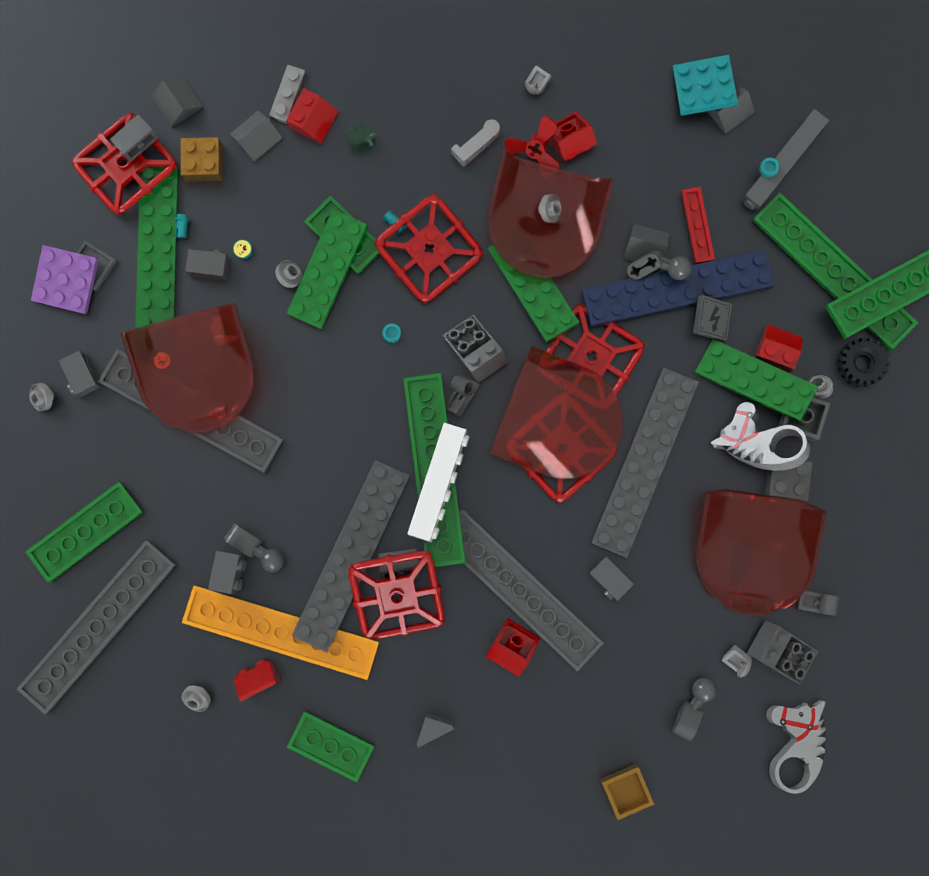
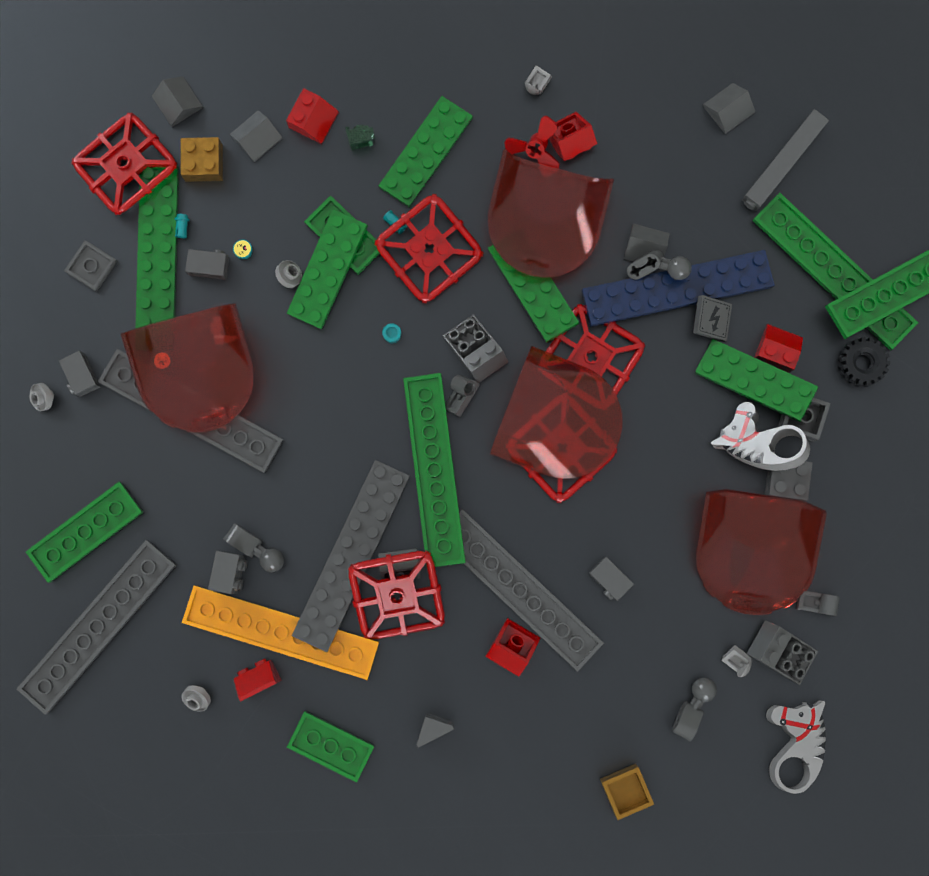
(64, 279): medium lavender plate -> none
(134, 138): dark grey brick -> none
(287, 93): light grey plate -> none
(425, 151): none -> green plate
(437, 483): white brick -> none
(476, 143): light grey leg -> none
(550, 208): light grey plate -> none
(644, 462): dark grey plate -> none
(697, 225): red plate -> none
(705, 85): teal plate -> none
(769, 167): teal tile -> none
(824, 384): light grey plate -> none

